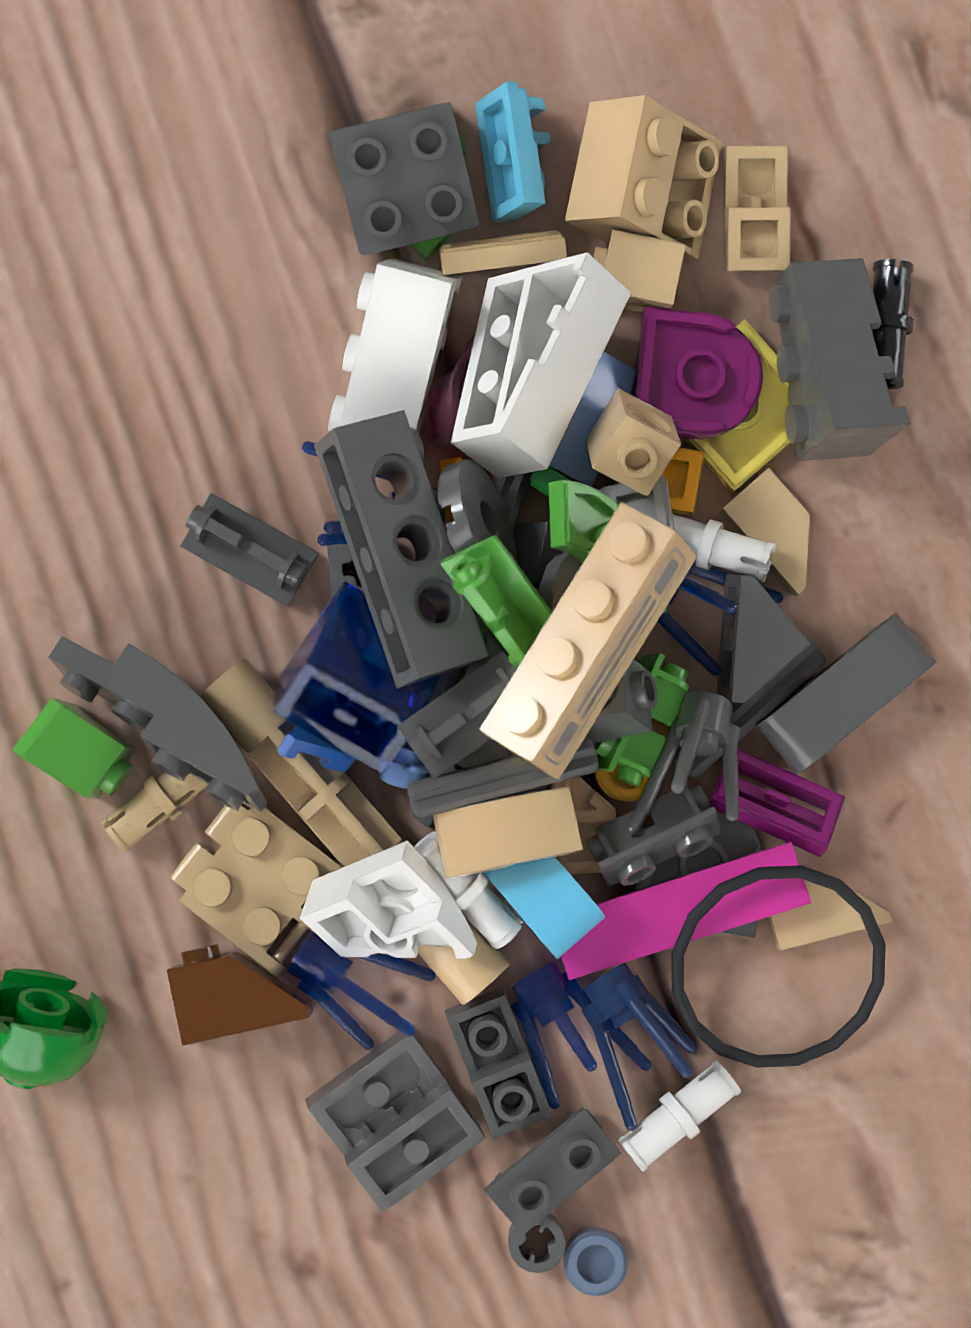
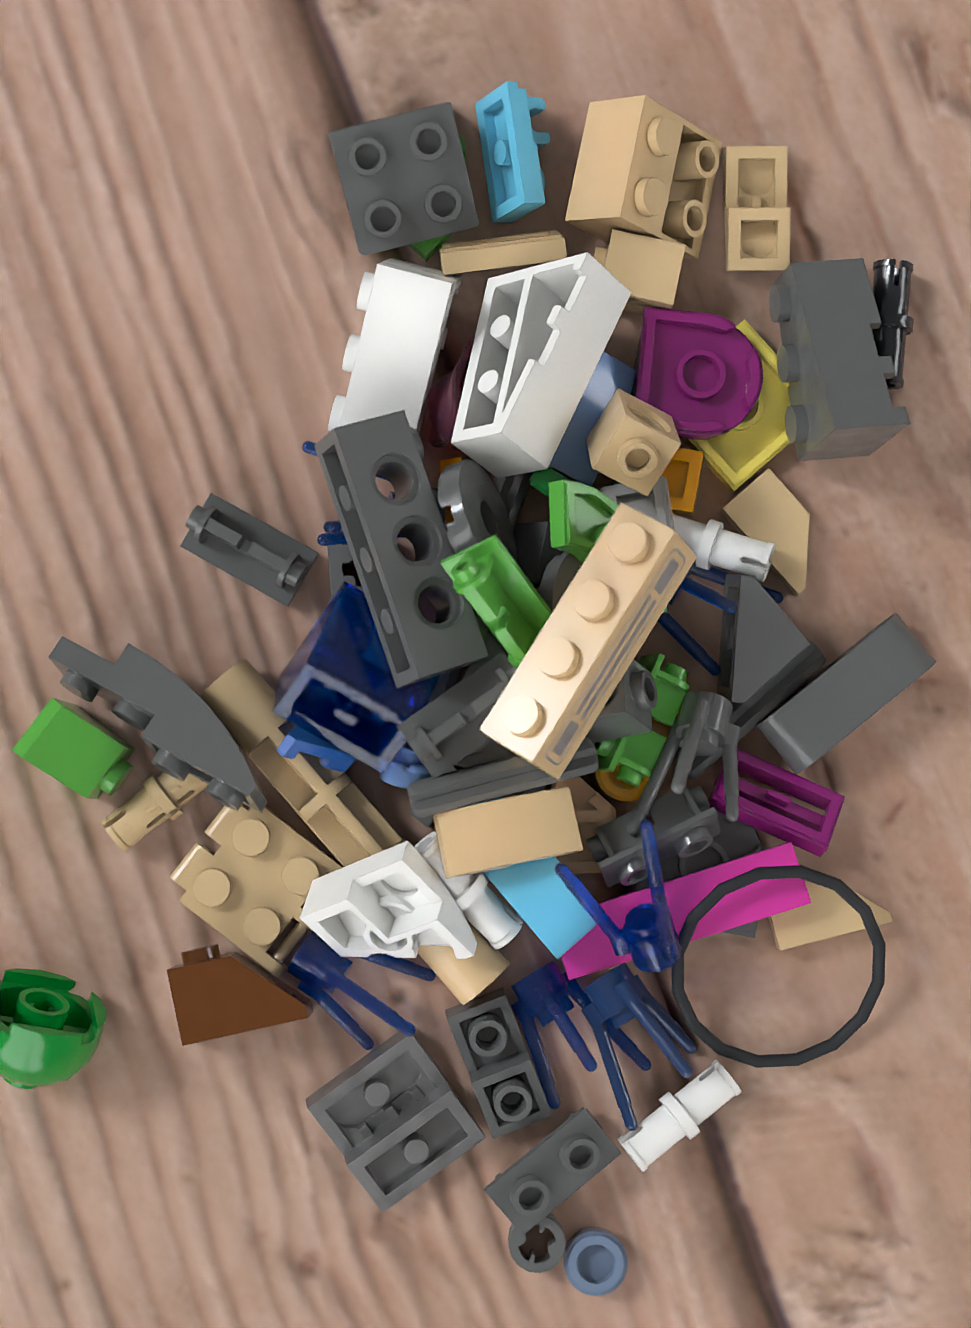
(649, 927): none -> clear blue plant

